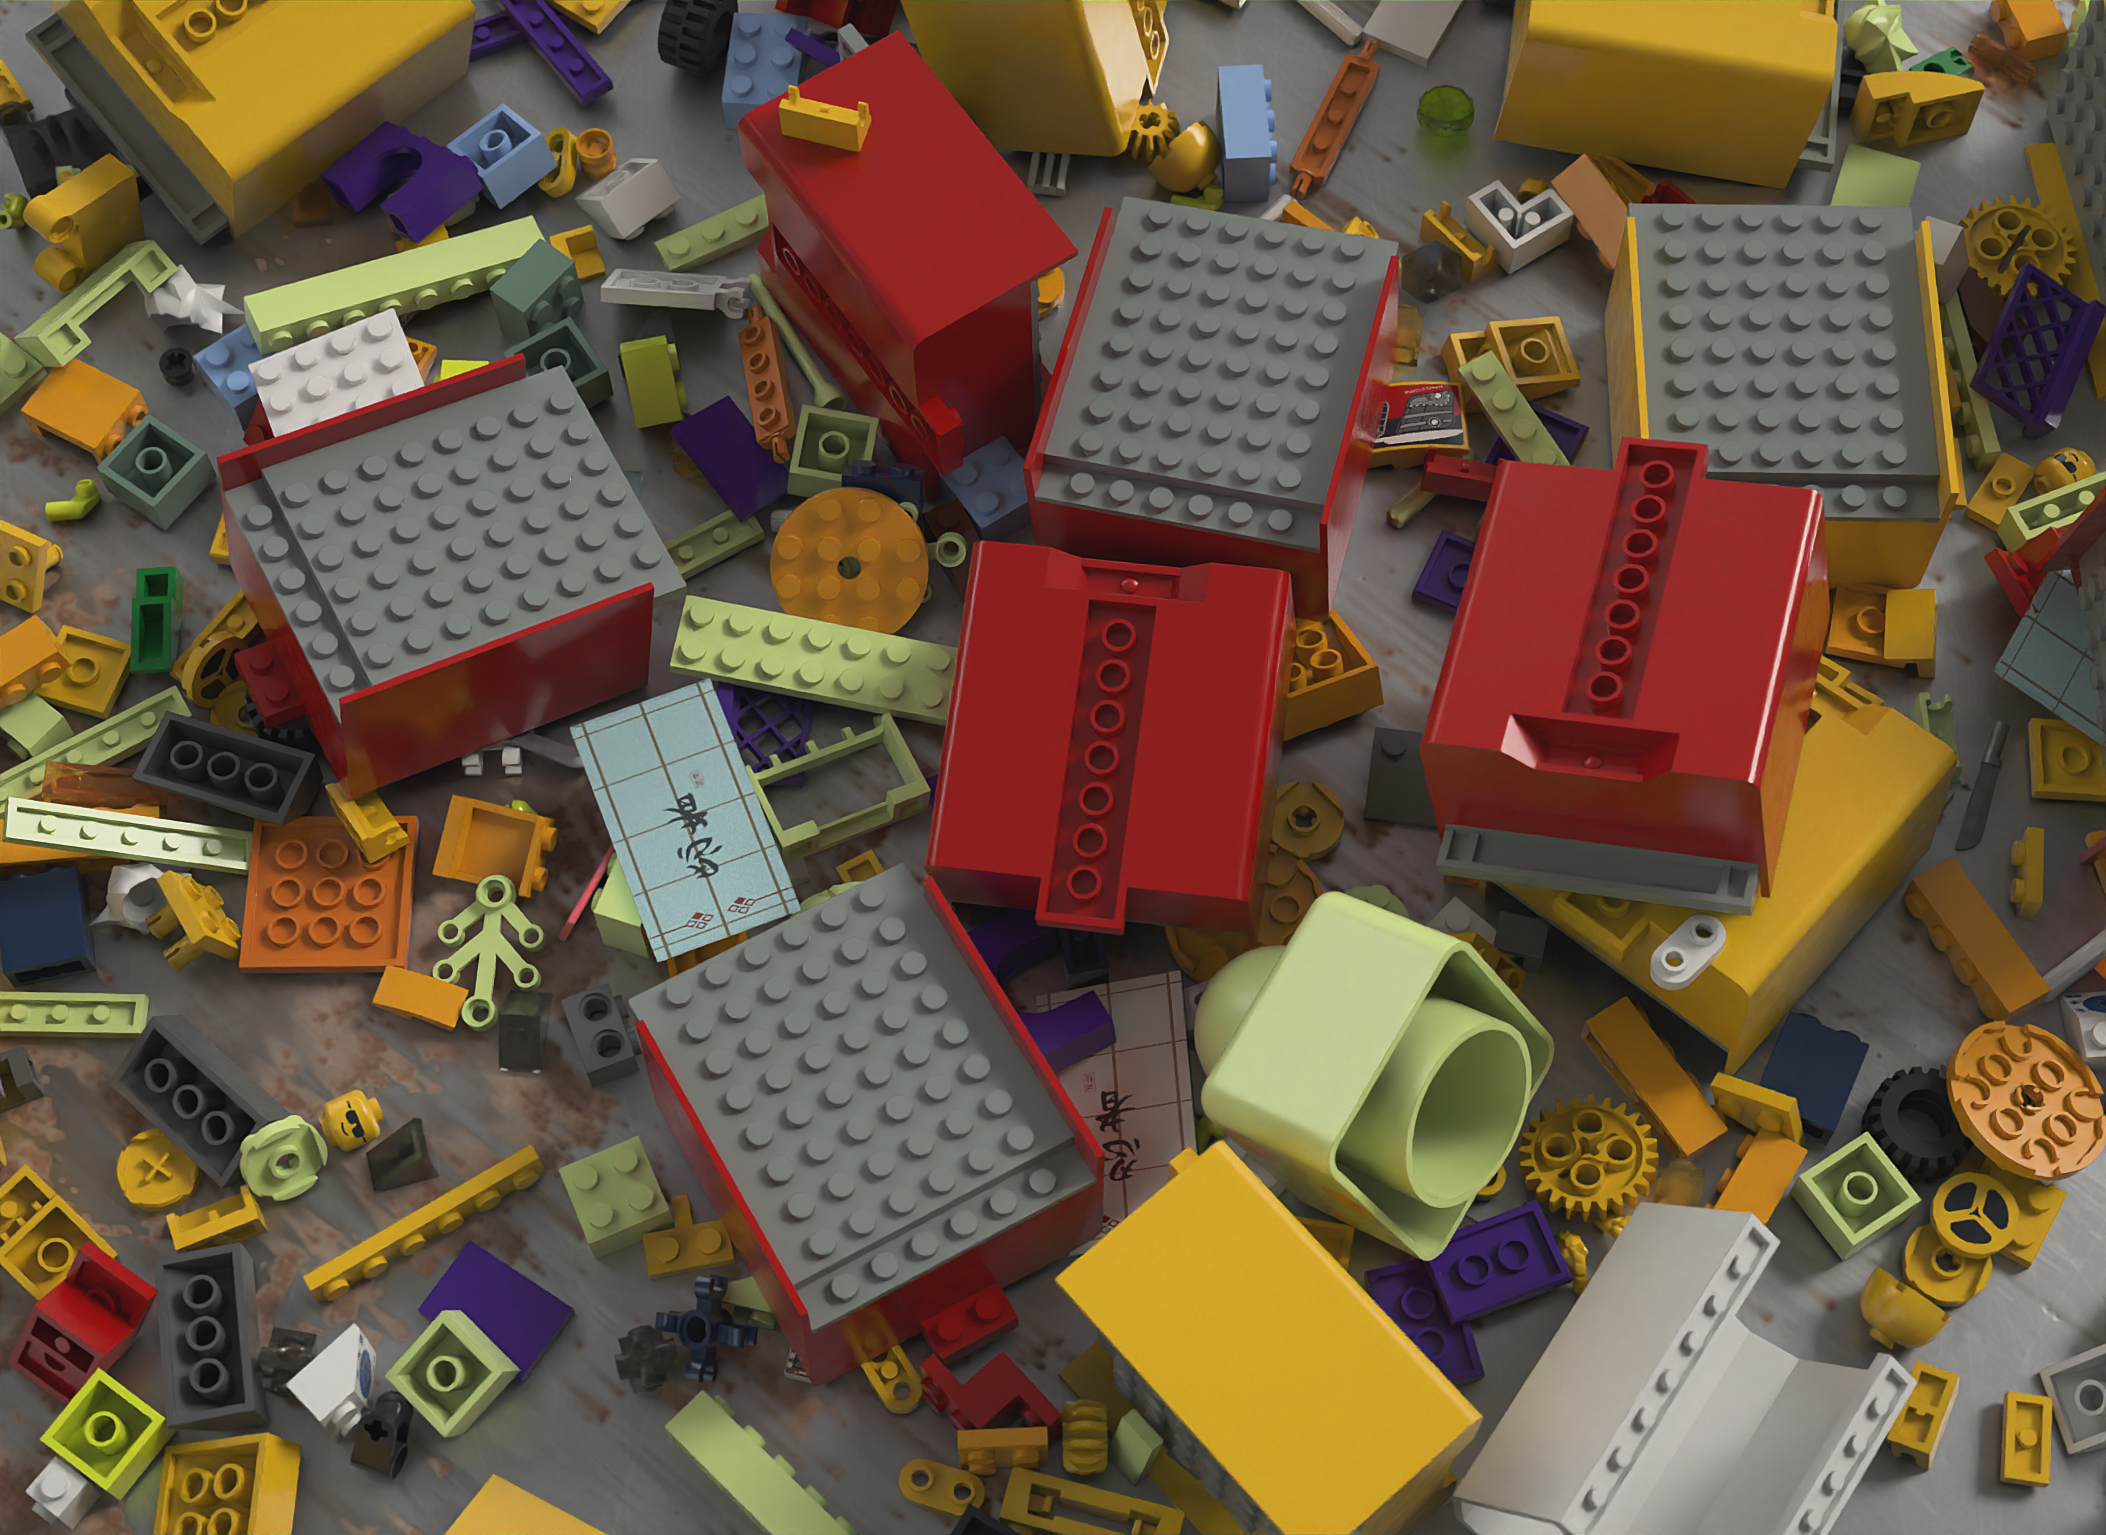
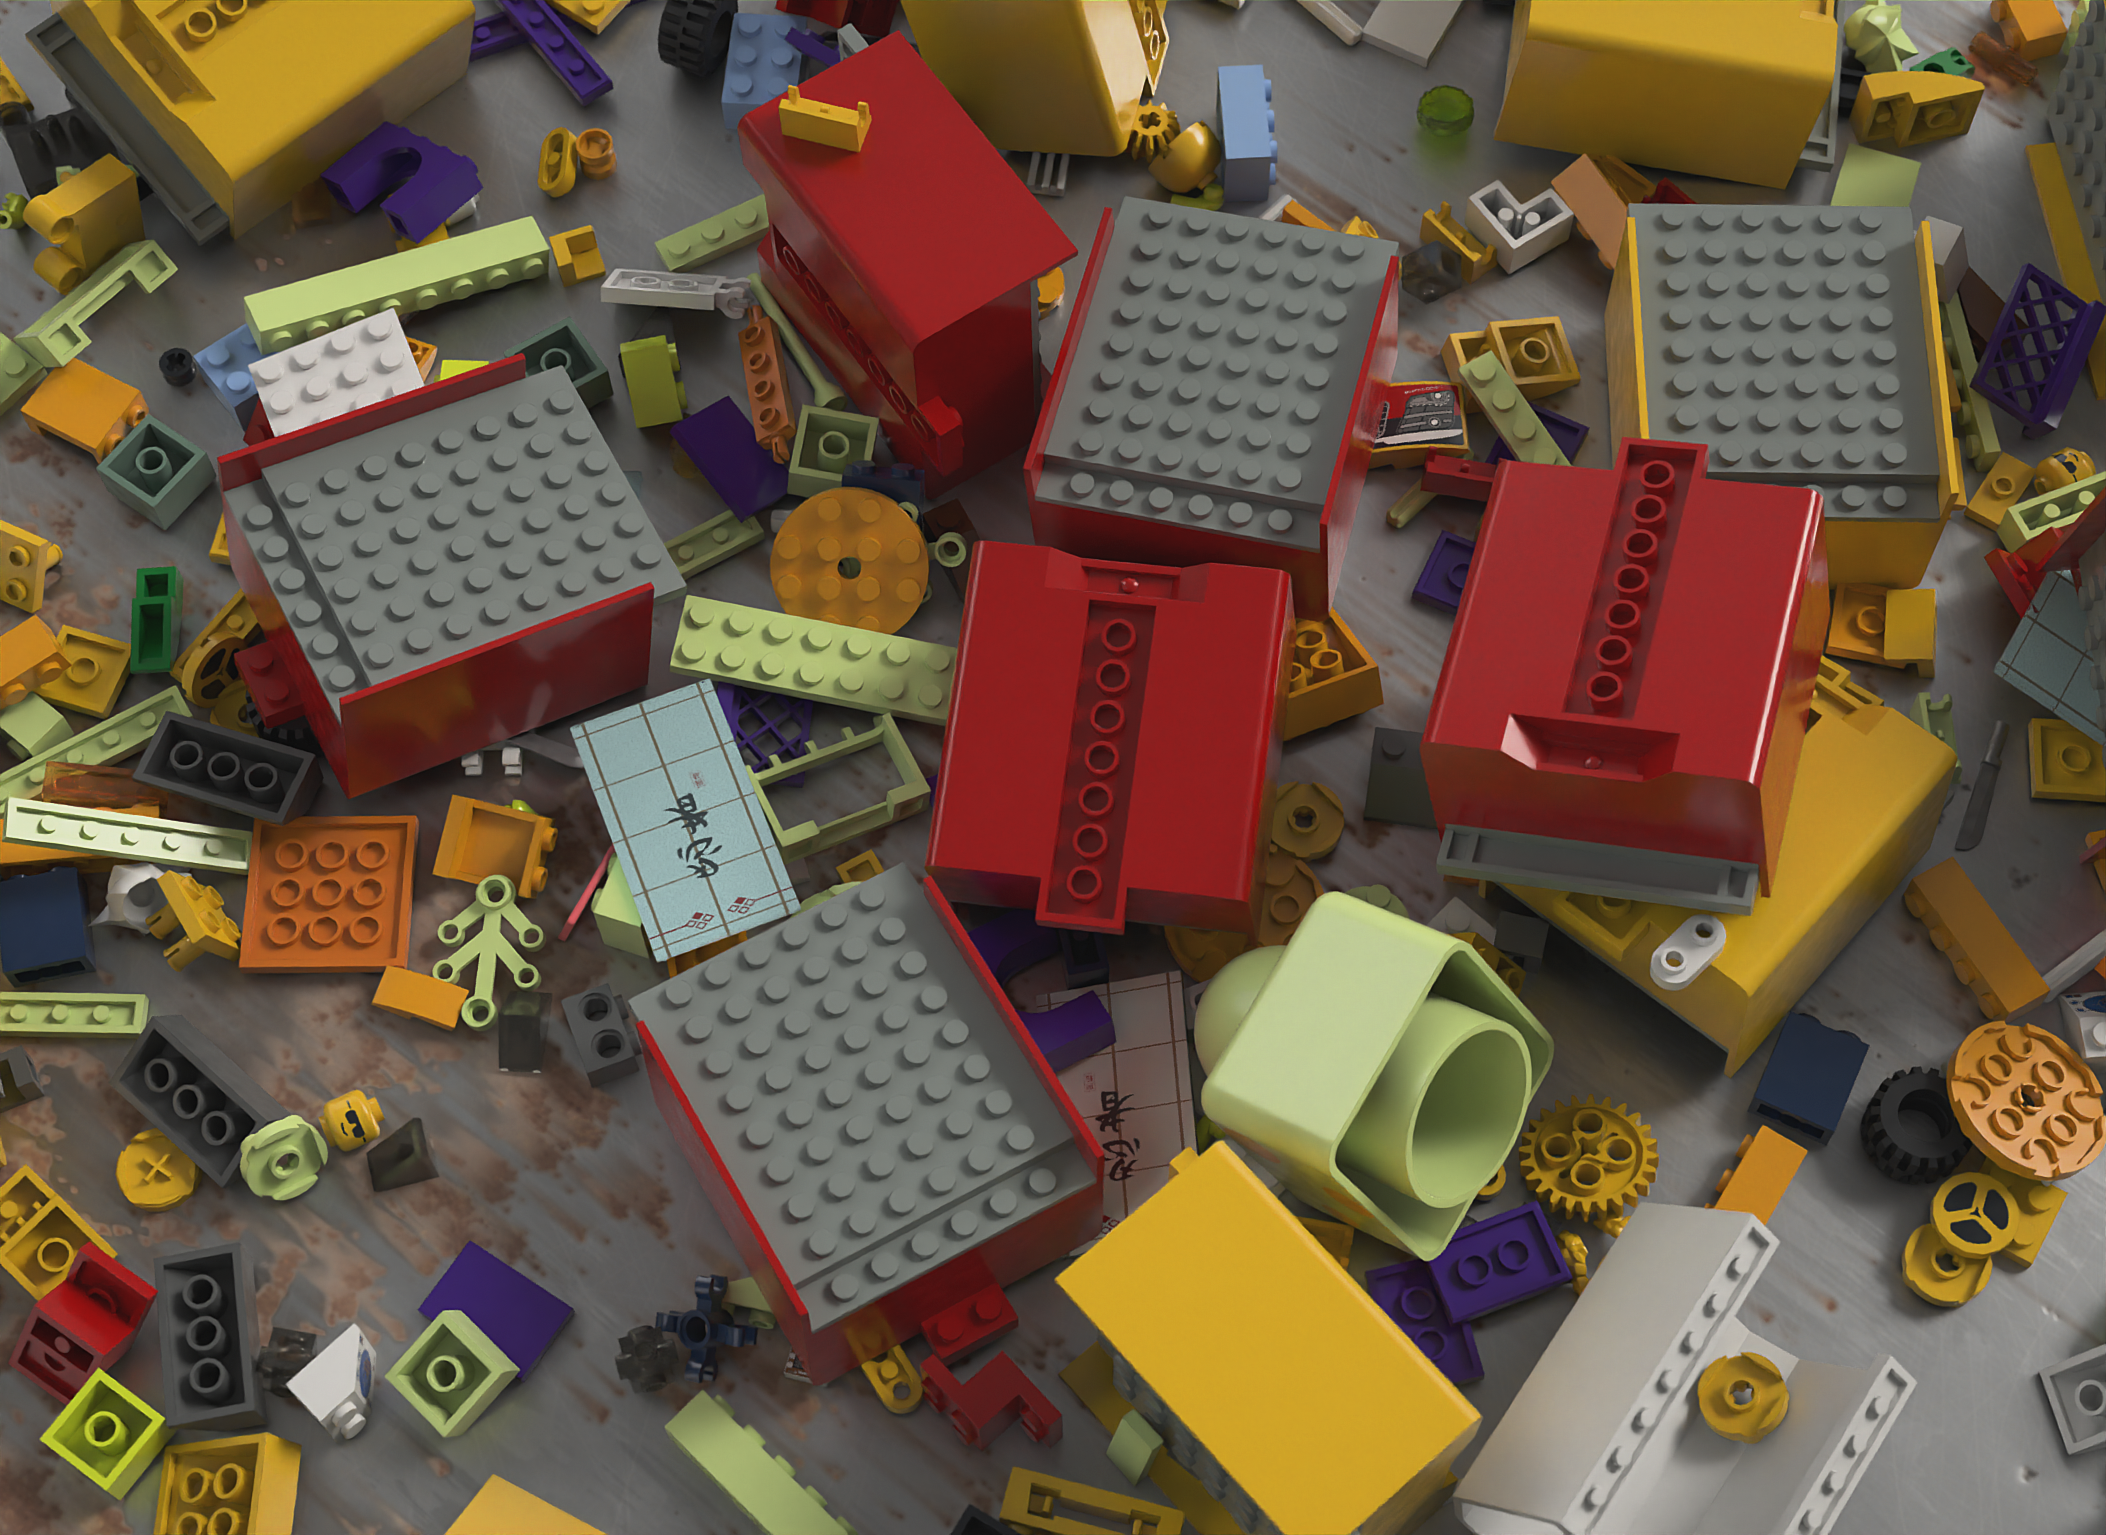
(62, 1494): white brick -> none
(78, 506): neon yellow arm -> none
(187, 303): white hair -> none
(218, 1223): yellow hinge -> none
(367, 822): yellow hinge -> none
(384, 1436): black piece -> none
(413, 1231): yellow plate -> none
(507, 154): light blue brick -> none
(537, 292): sand green brick -> none
(616, 1197): yellowish green brick -> none
(630, 198): white slope -> none
(688, 1245): yellow plate -> none
(940, 1489): yellow plate -> none
(990, 490): light blue brick -> none
(1003, 1448): light orange plate -> none
(1084, 1437): yellow gear -> none
(1334, 119): orange plate -> none
(1408, 335): clear yellow window -> none
(1530, 188): yellow hinge -> none
(1654, 1081): light orange brick -> none
(1679, 1184): clear yellow window -> none
(1745, 1421): none -> yellow plate
(1758, 1107): yellow wing -> none
(1855, 1196): yellowish green brick -> none
(1899, 1312): yellow cylinder -> none
(1924, 1414): yellow hinge -> none
(1995, 232): yellow gear -> none
(2026, 1439): yellow plate -> none
(2028, 886): yellow plate -> none

